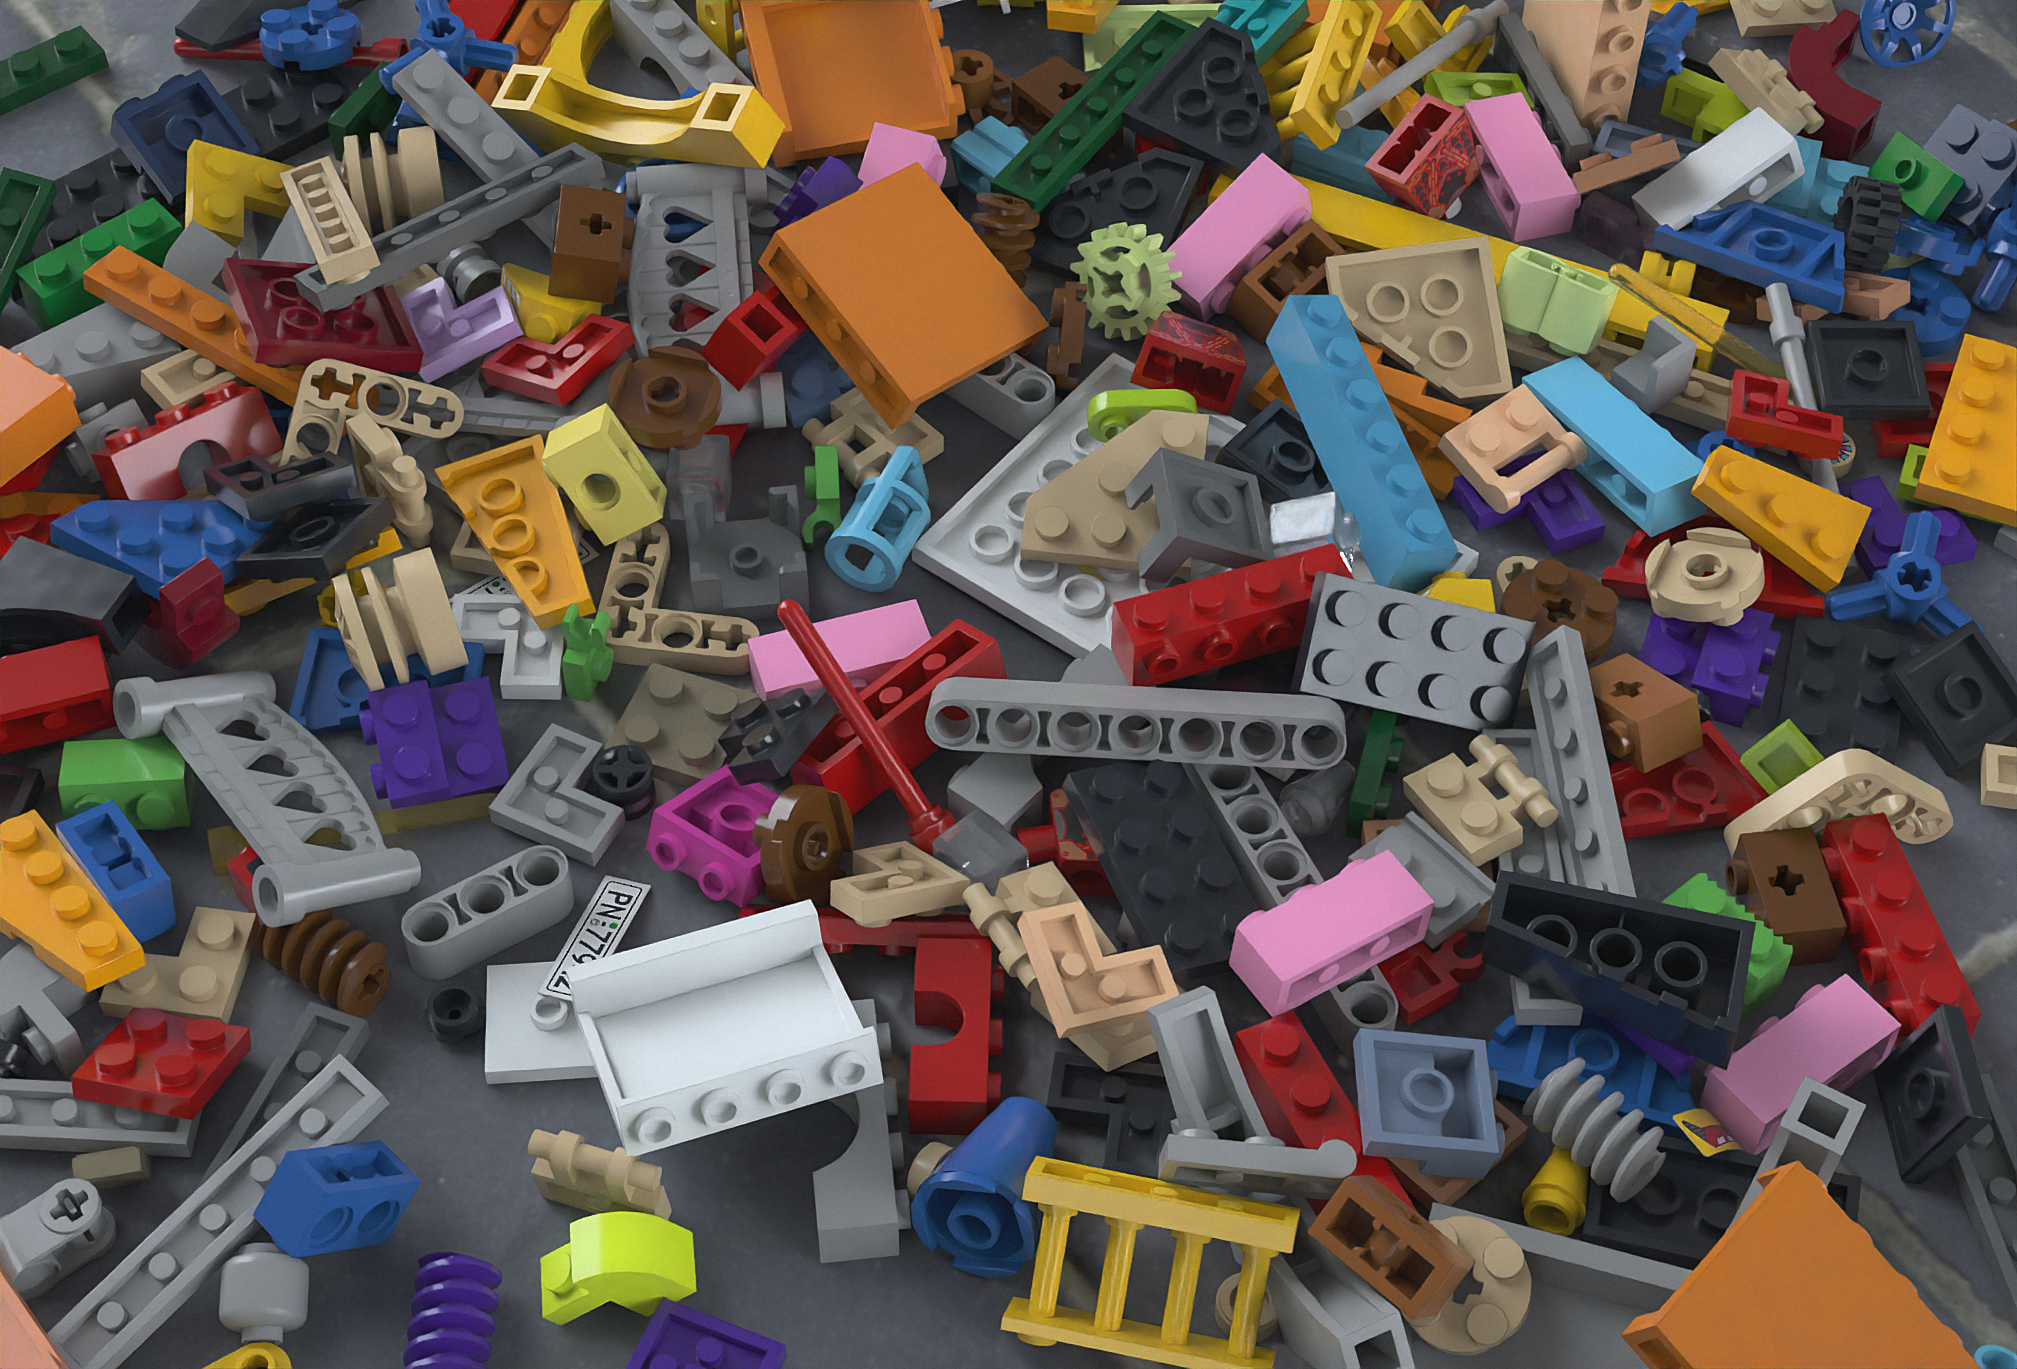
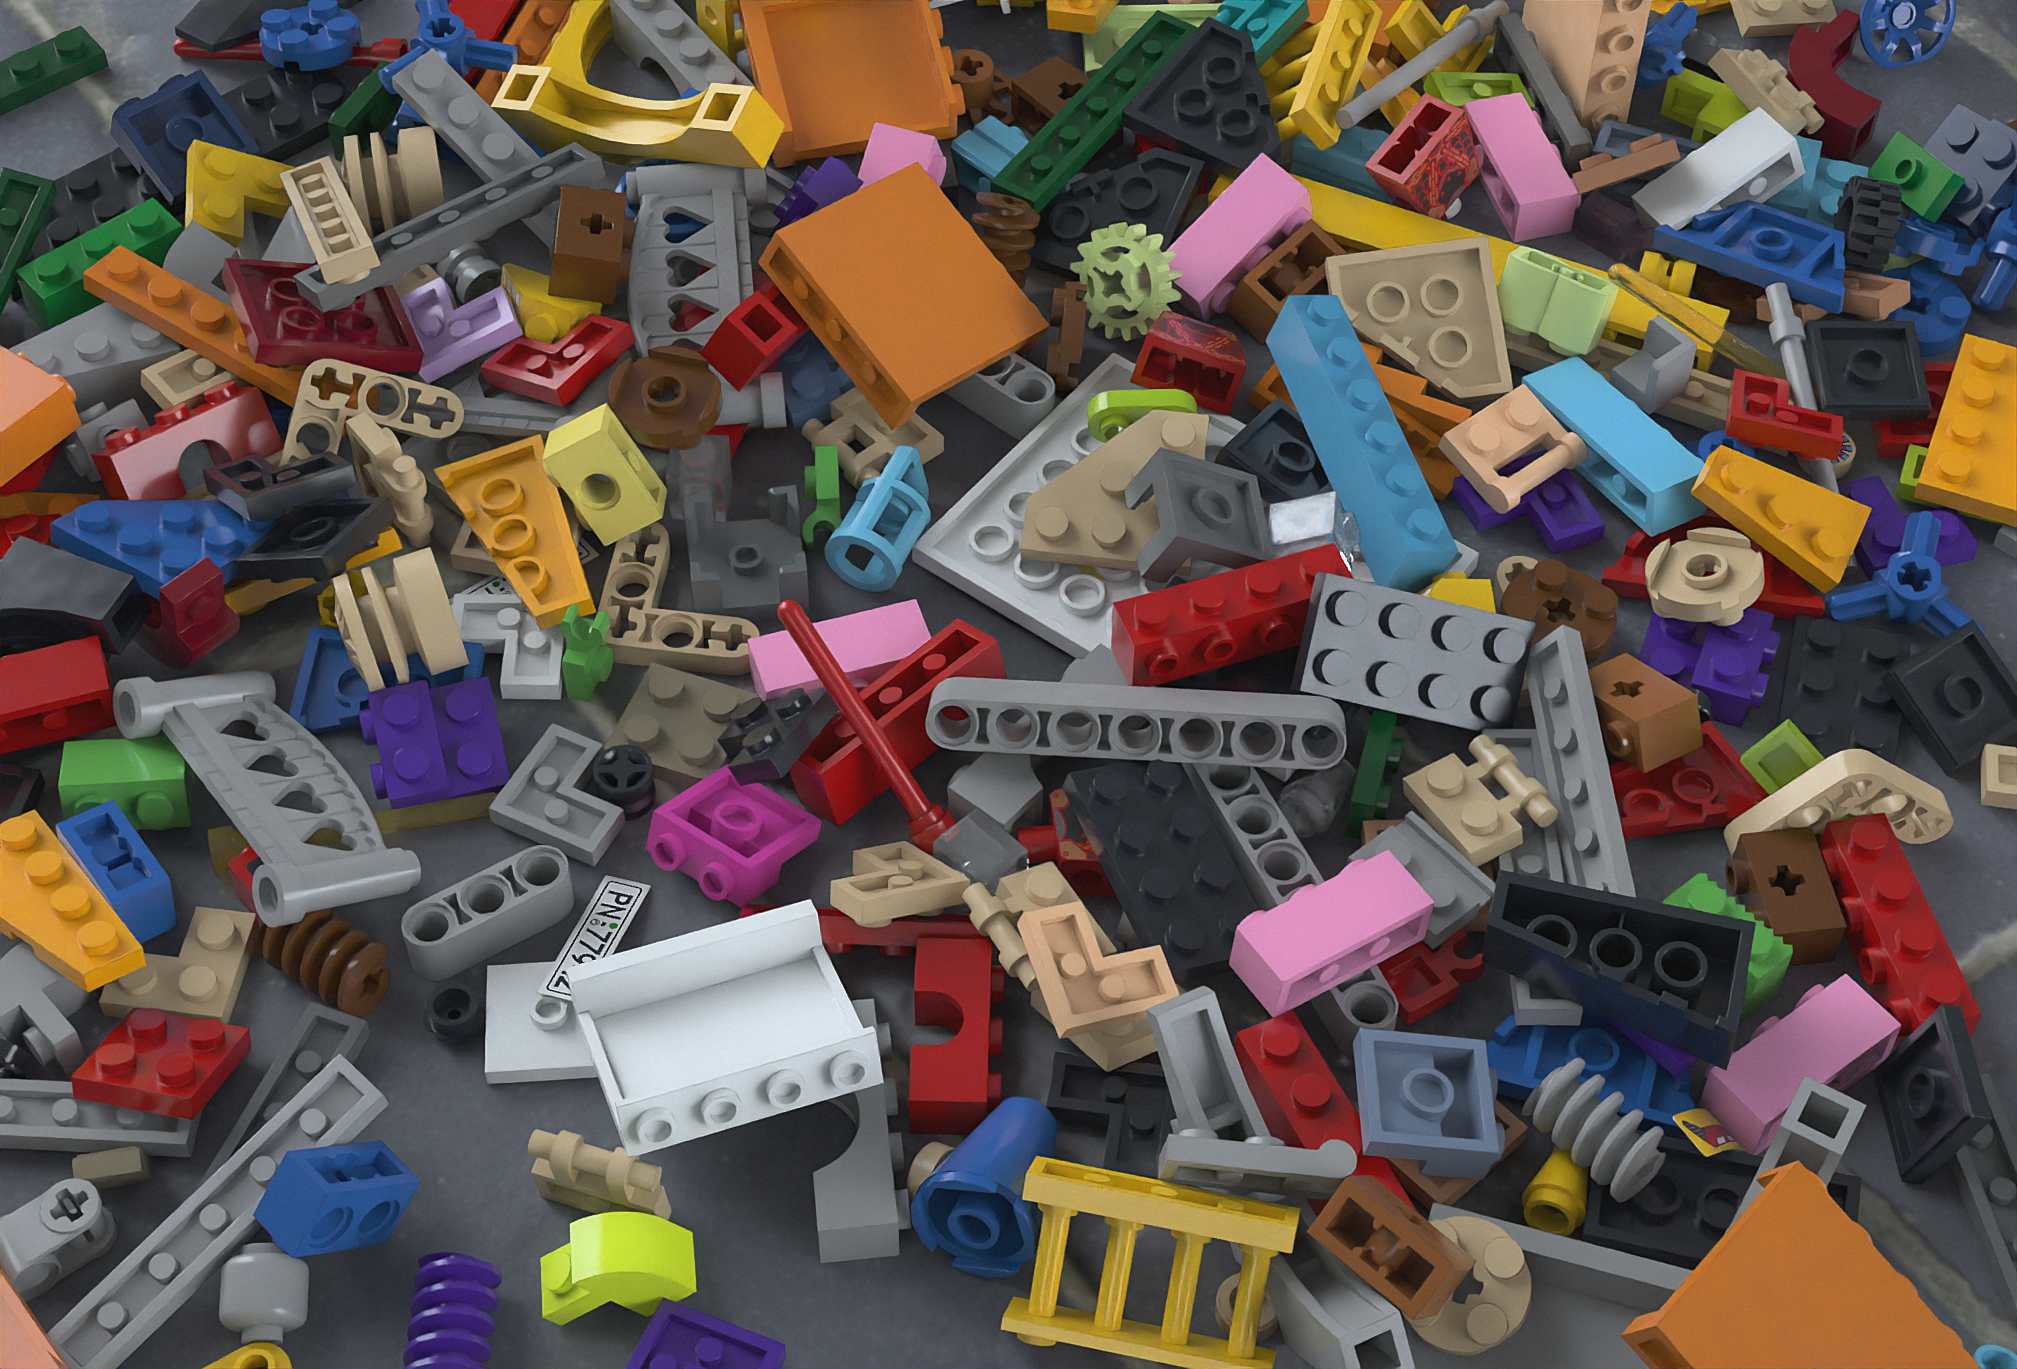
(803, 844): reddish brown plate -> none

